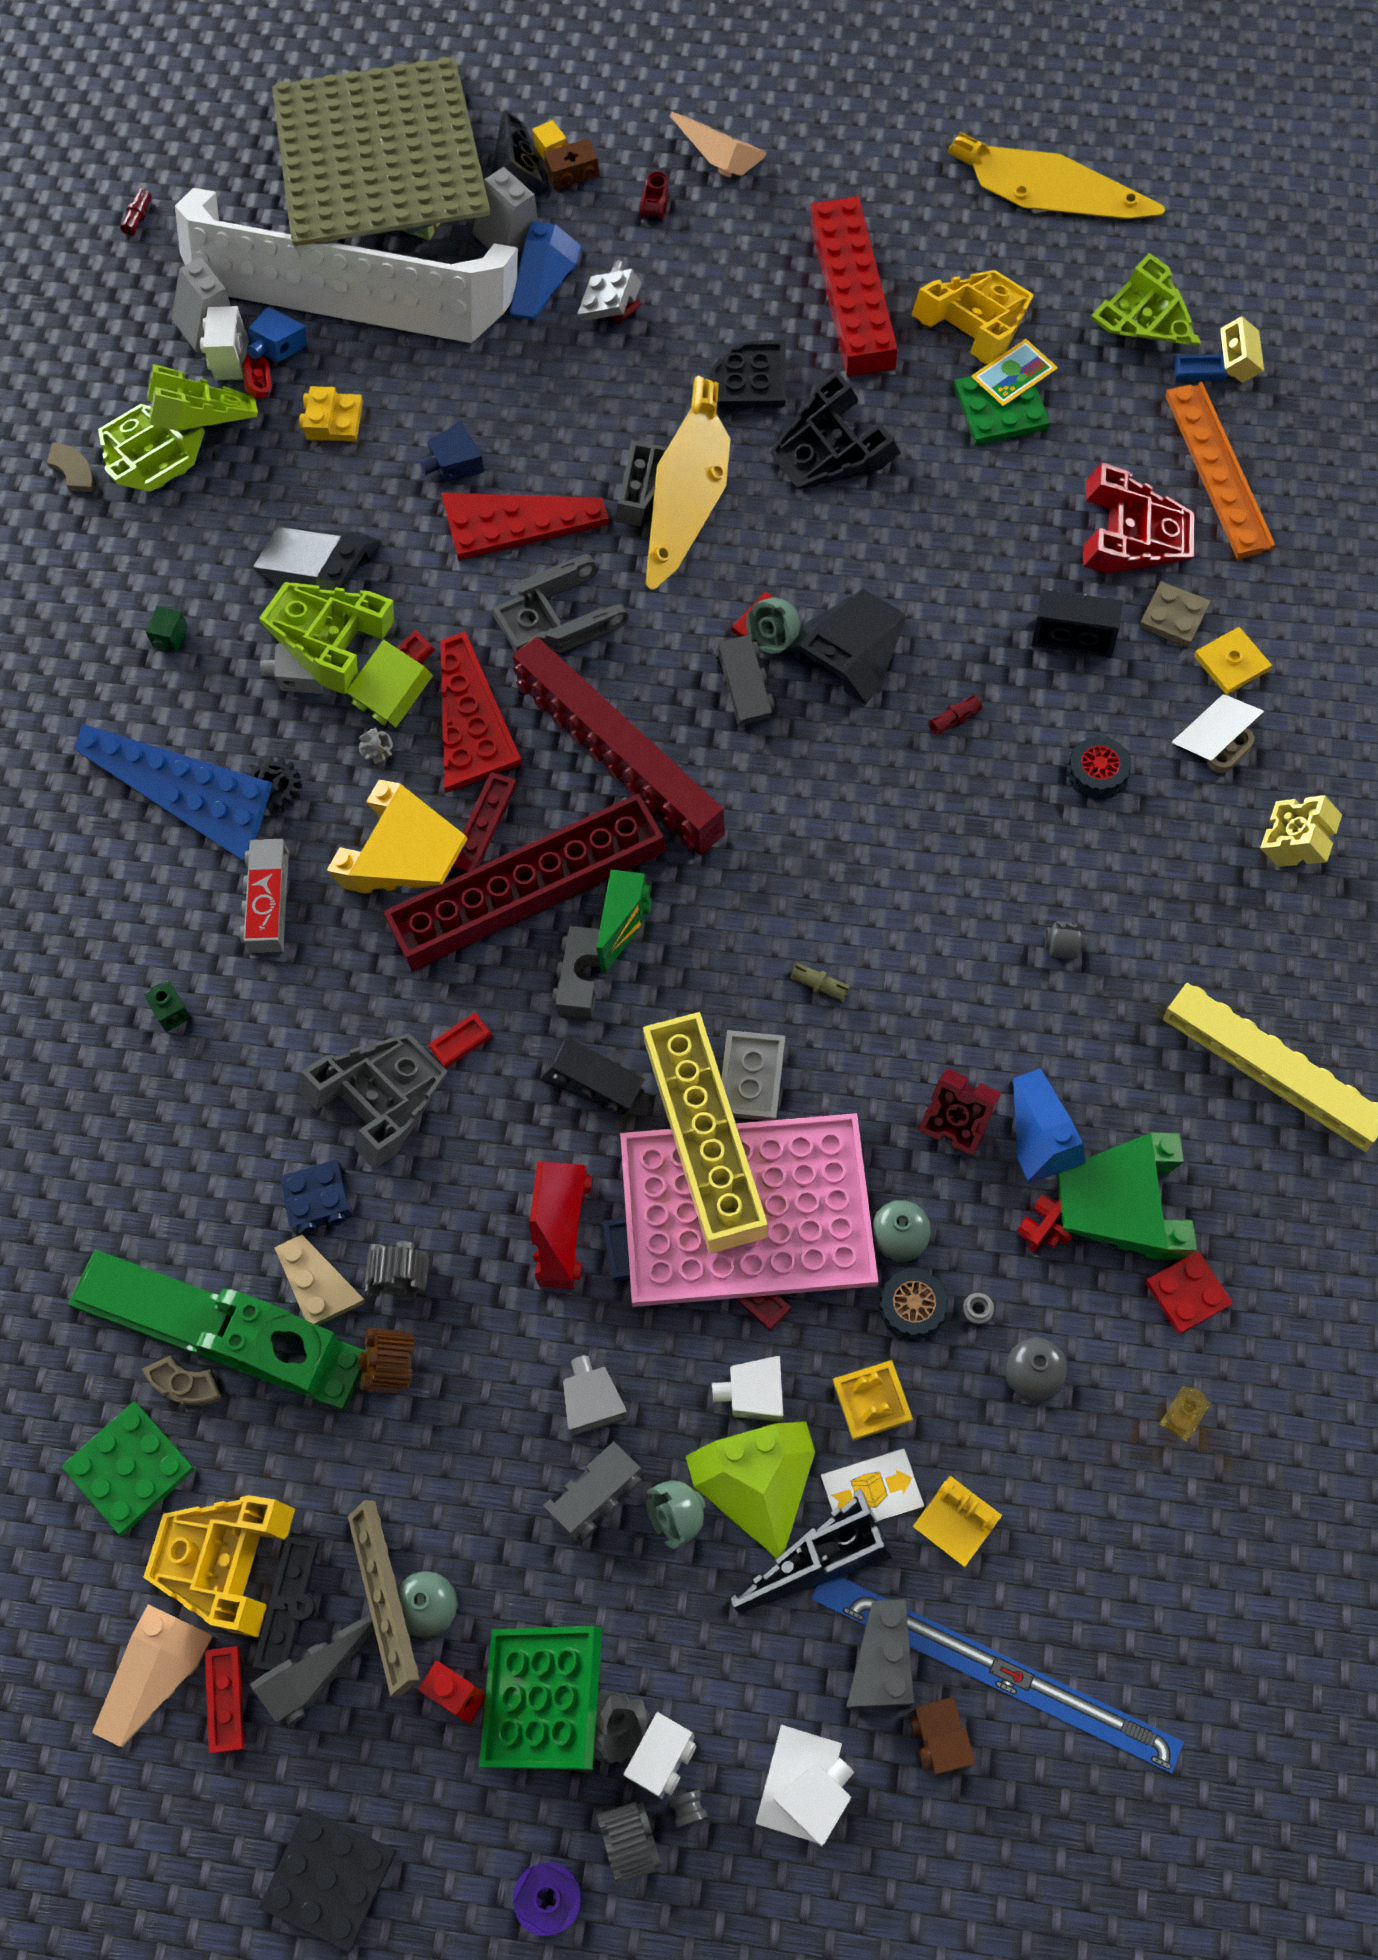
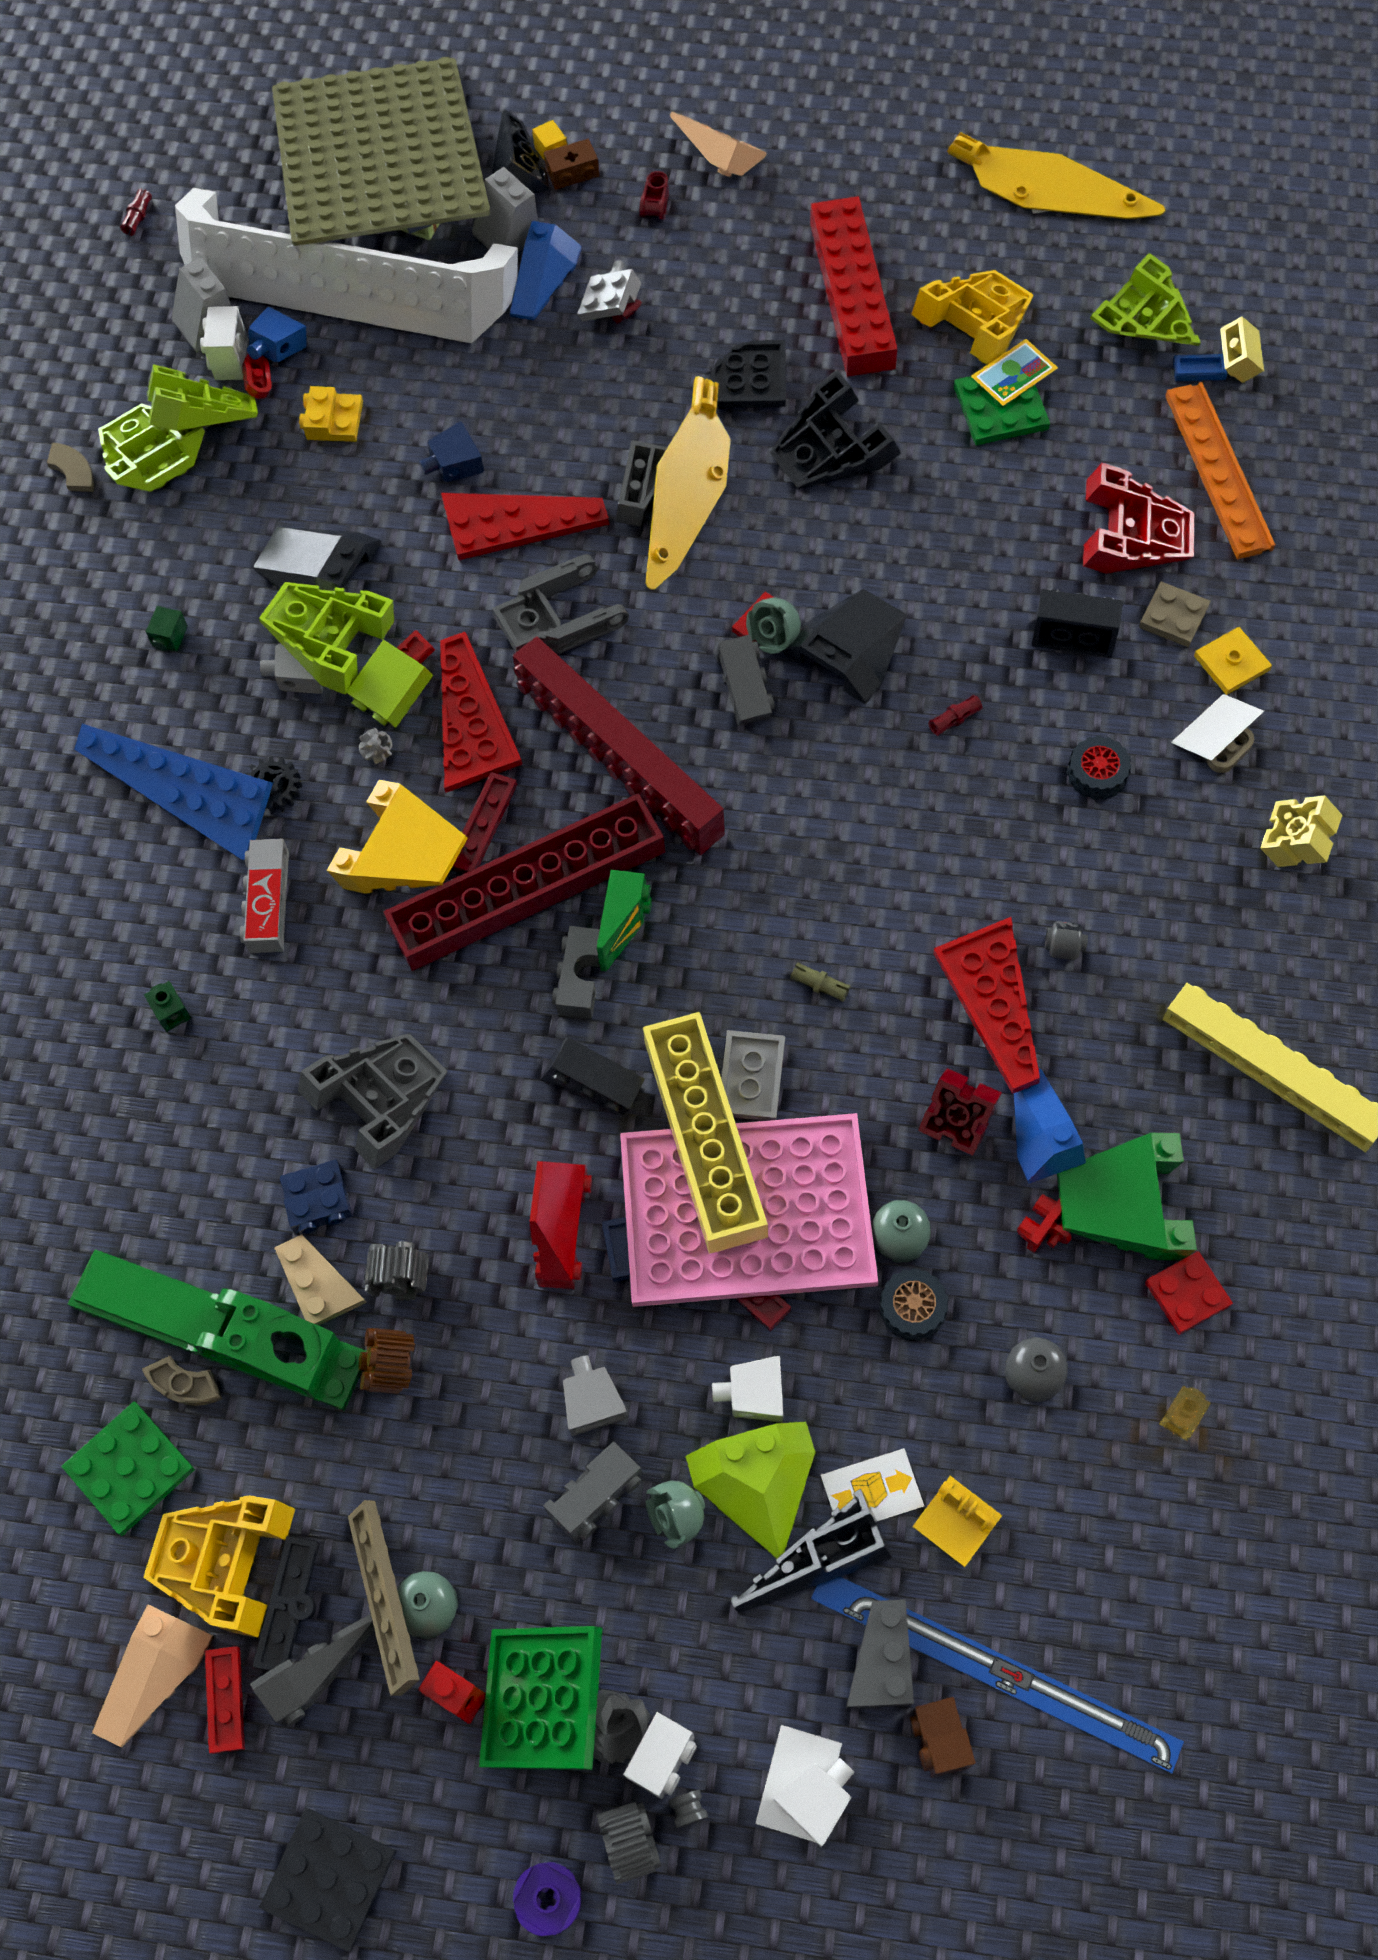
(460, 1040): red tile -> none
(872, 1400): yellow plate -> none
(978, 1299): light grey plate -> none
(991, 989): none -> red wing

